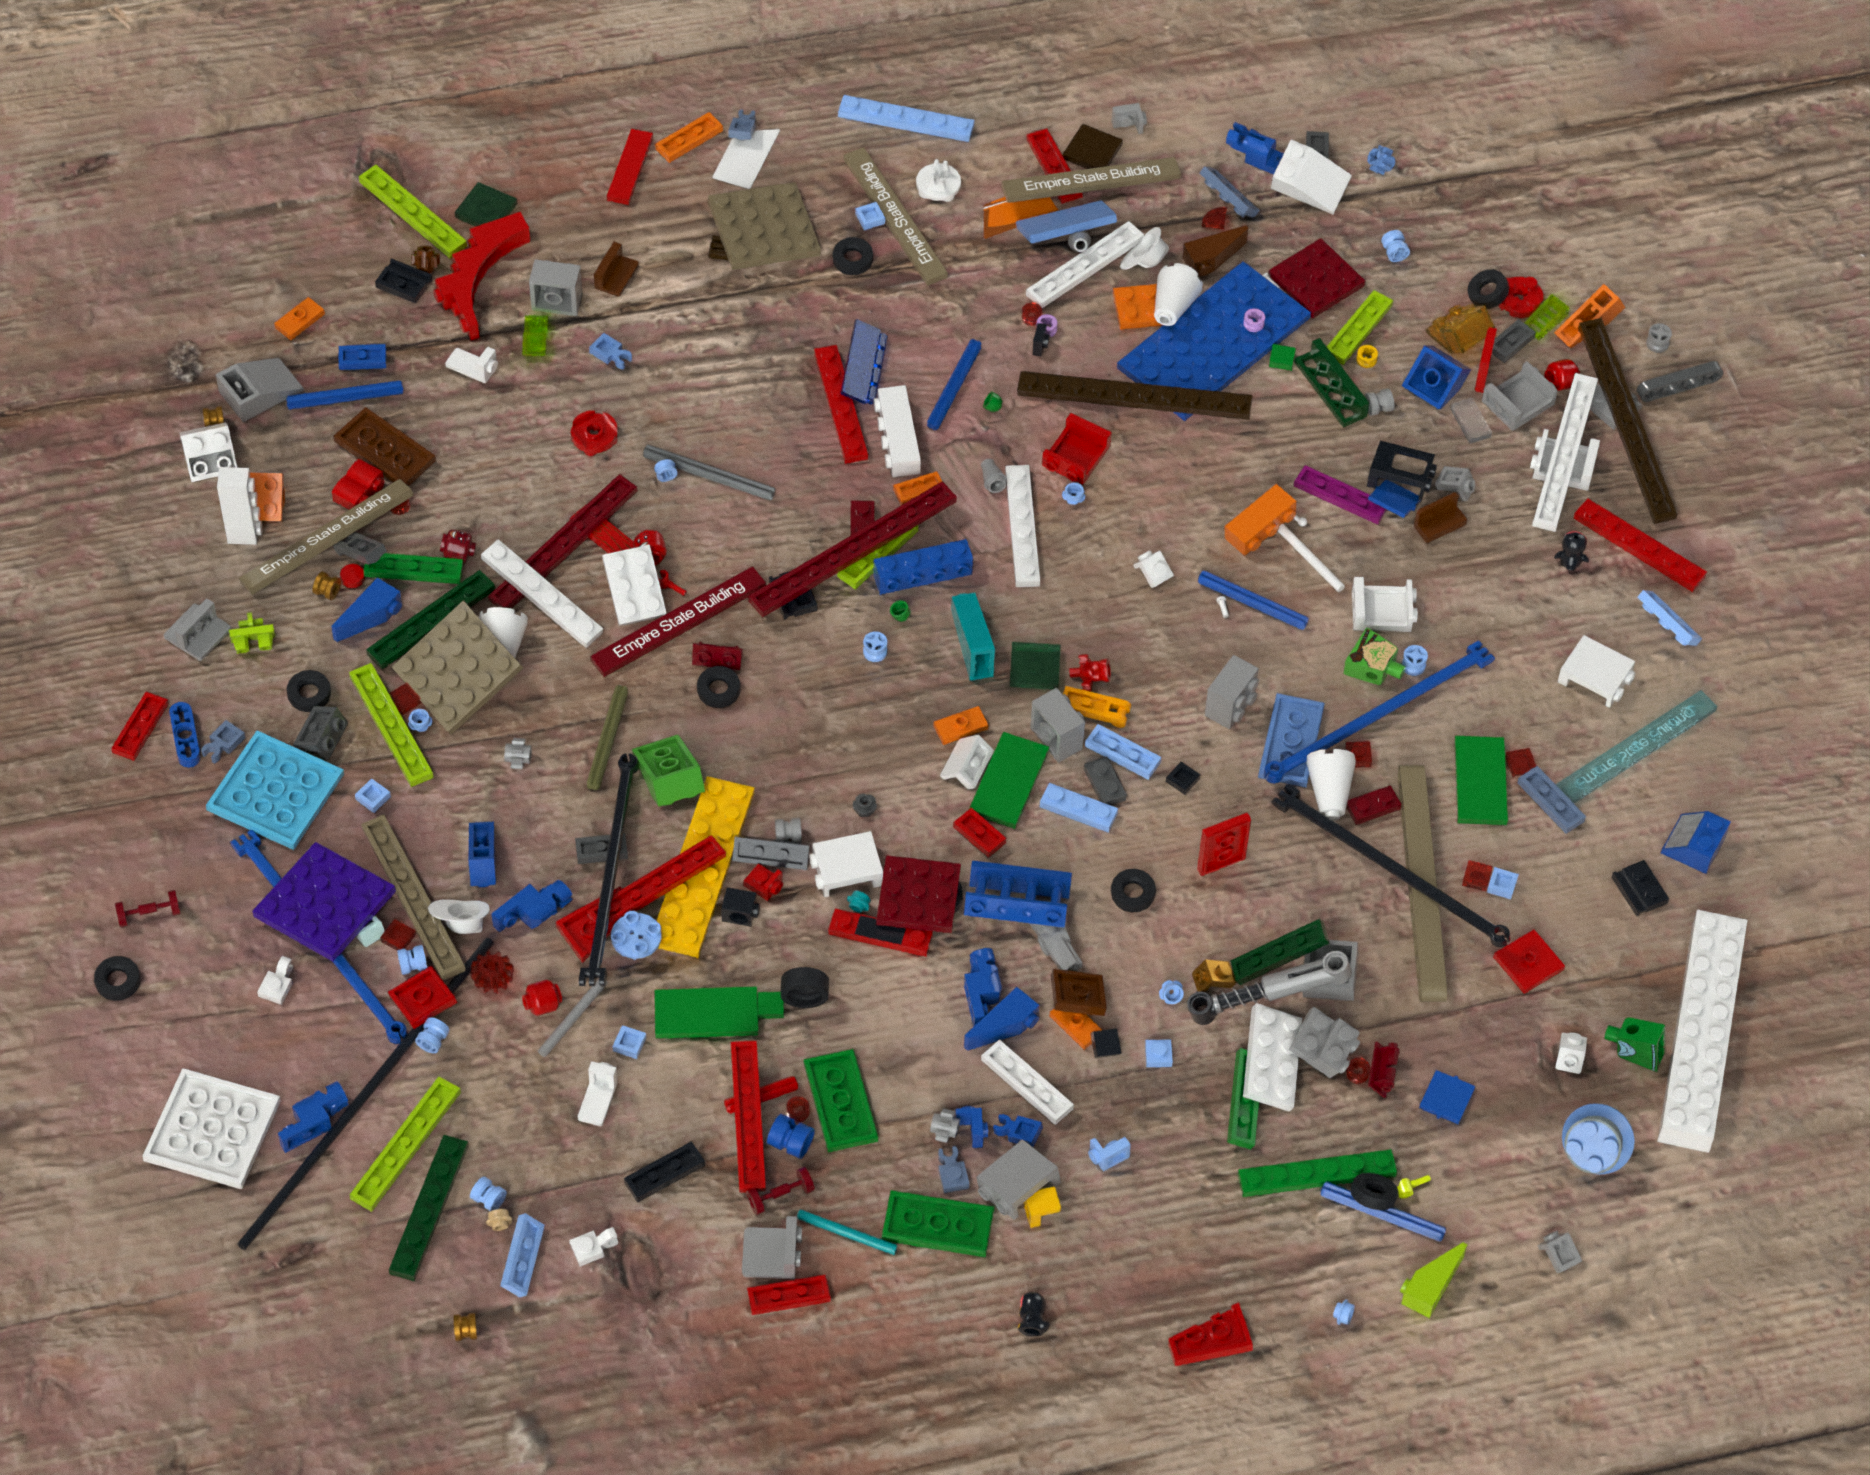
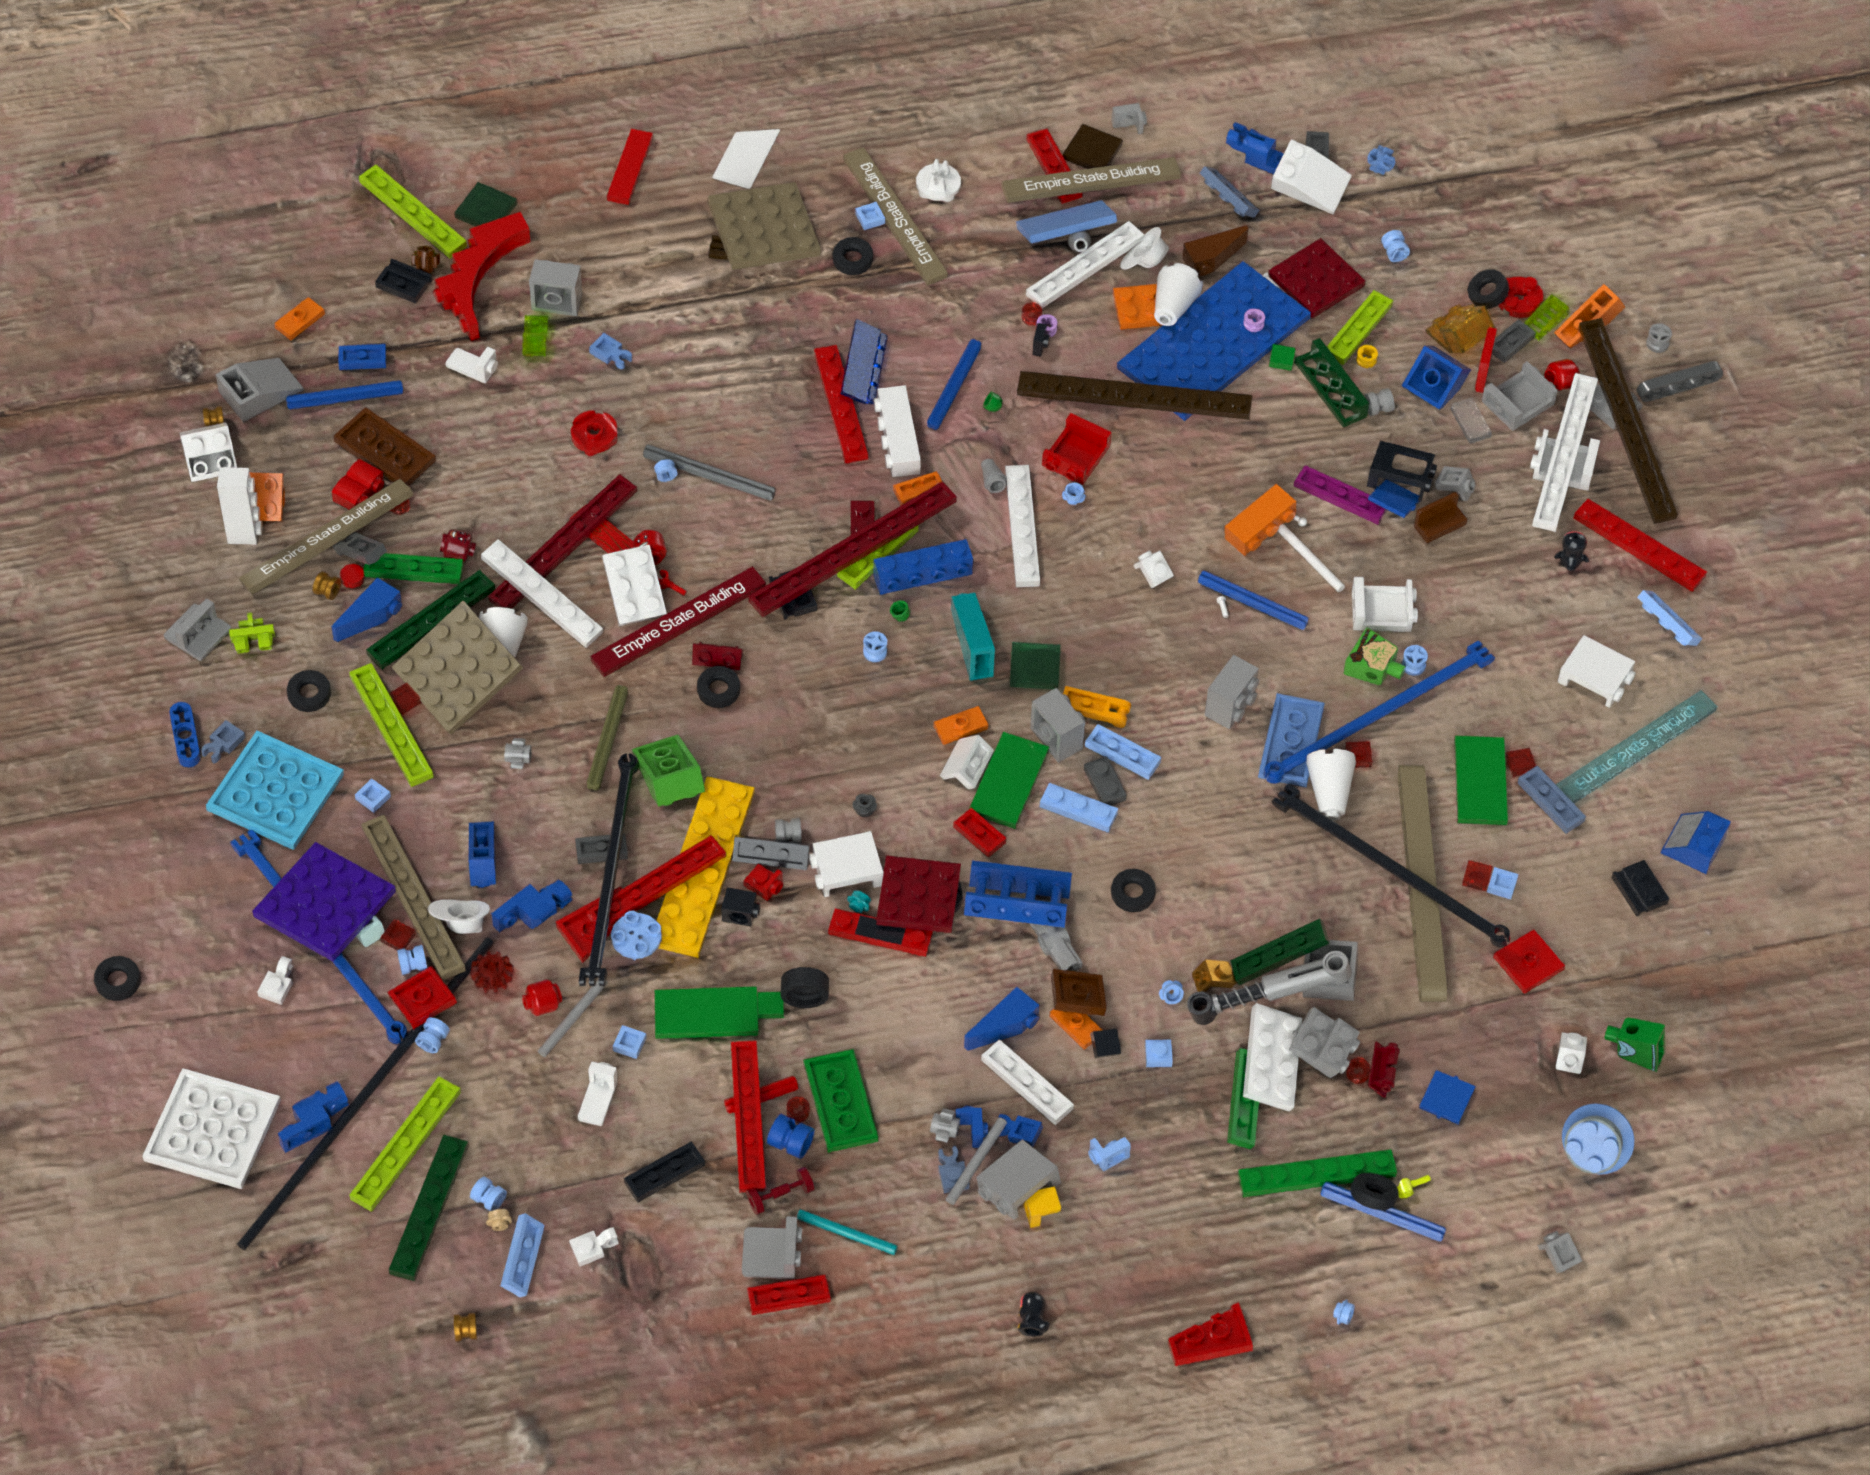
(140, 726): red tile -> none
(147, 908): dark red wheel -> none
(321, 731): dark grey bracket -> none
(419, 715): light blue plate -> none
(614, 271): reddish brown panel -> none
(689, 137): orange plate -> none
(743, 126): sand blue plate -> none
(906, 118): light blue plate -> none
(938, 1223): green tile -> none
(976, 1161): none -> light grey bar
(982, 983): blue plate -> none
(1002, 216): orange sticker -> none
(1091, 671): red piece -> none
(1183, 778): black tile -> none
(1215, 218): clear red tile -> none
(1224, 844): red tile -> none
(1373, 805): dark red plate -> none
(1431, 1281): lime slope -> none
(1702, 1031): white brick -> none

